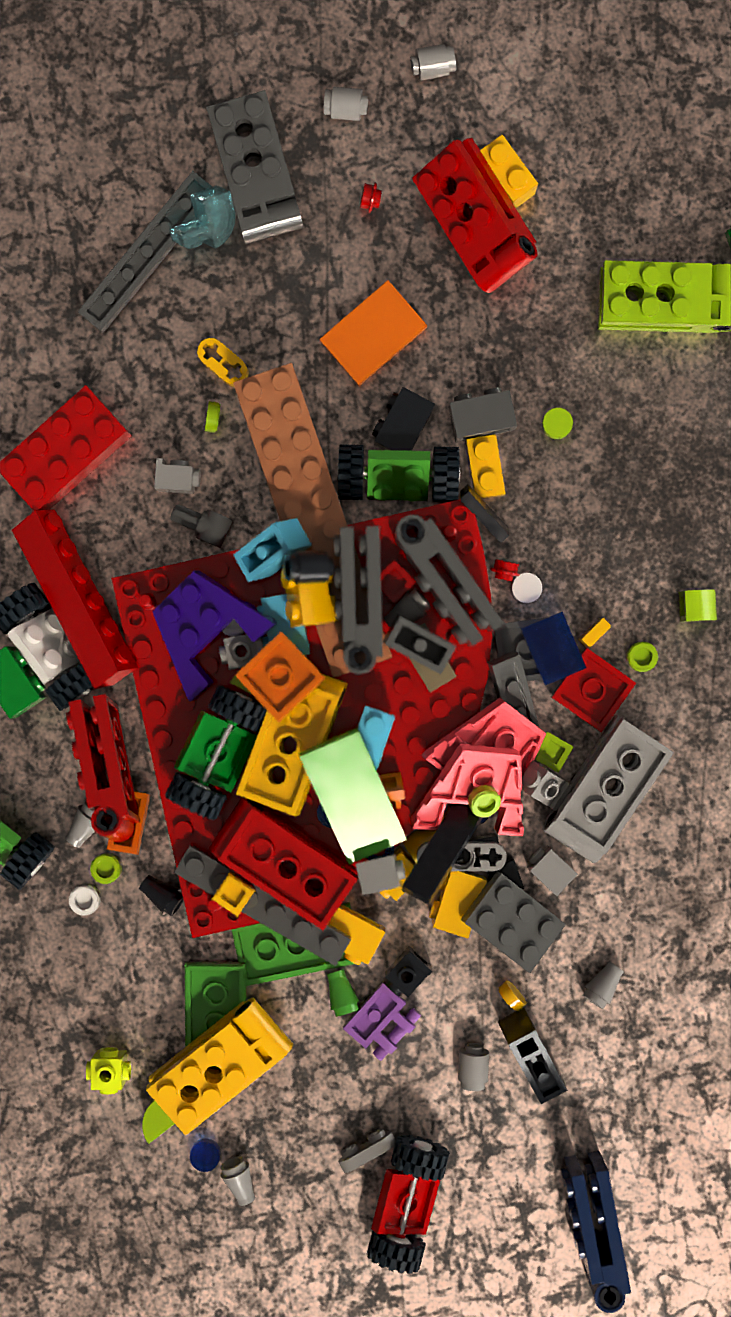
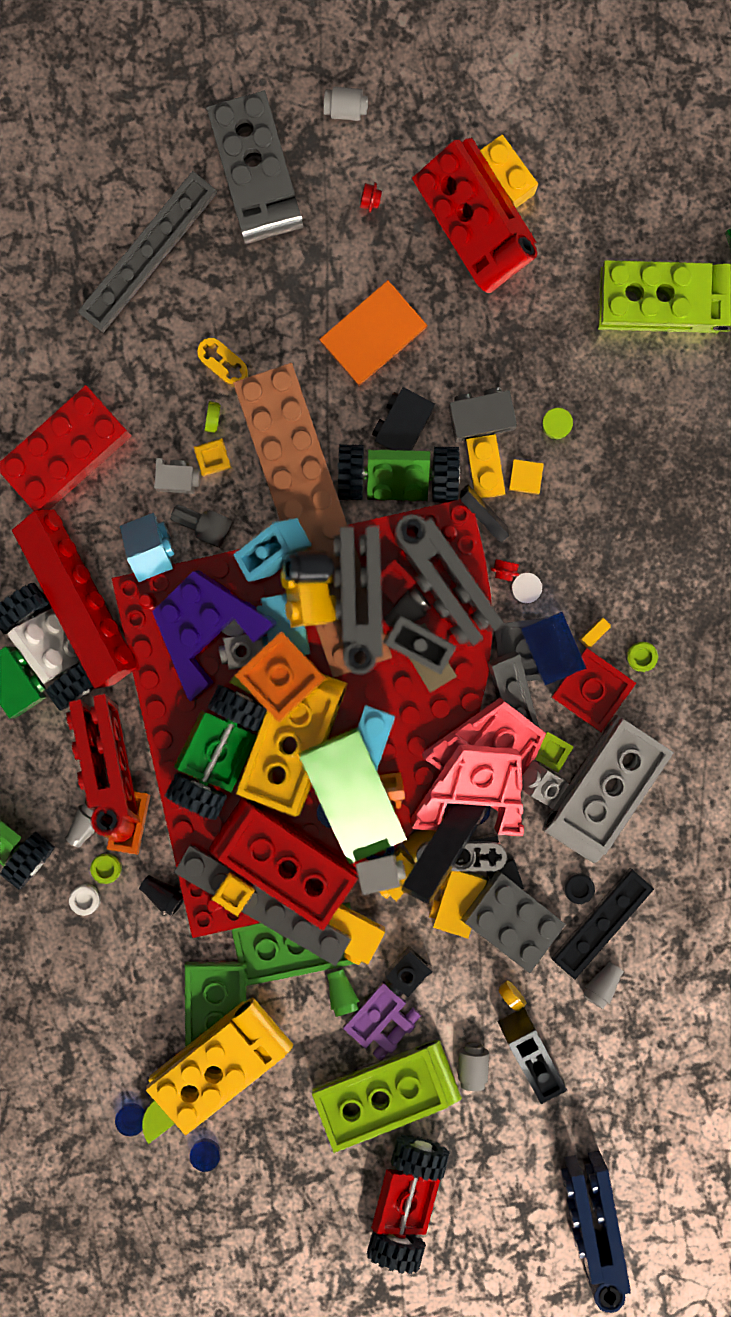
(113, 1061): neon yellow brick -> none
(130, 1119): none -> clear blue tile
(147, 546): none -> medium azure brick
(212, 457): none -> yellow tile
(213, 219): clear light blue brick -> none
(238, 1179): light grey cone -> none
(377, 1144): light grey plate -> none
(416, 1087): none -> lime hinge
(433, 62): light grey brick -> none
(484, 801): lime tile -> none
(526, 476): none -> yellow tile
(551, 869): light grey brick -> none
(579, 888): none -> black tile
(602, 923): none -> black tile
(697, 605): lime brick -> none

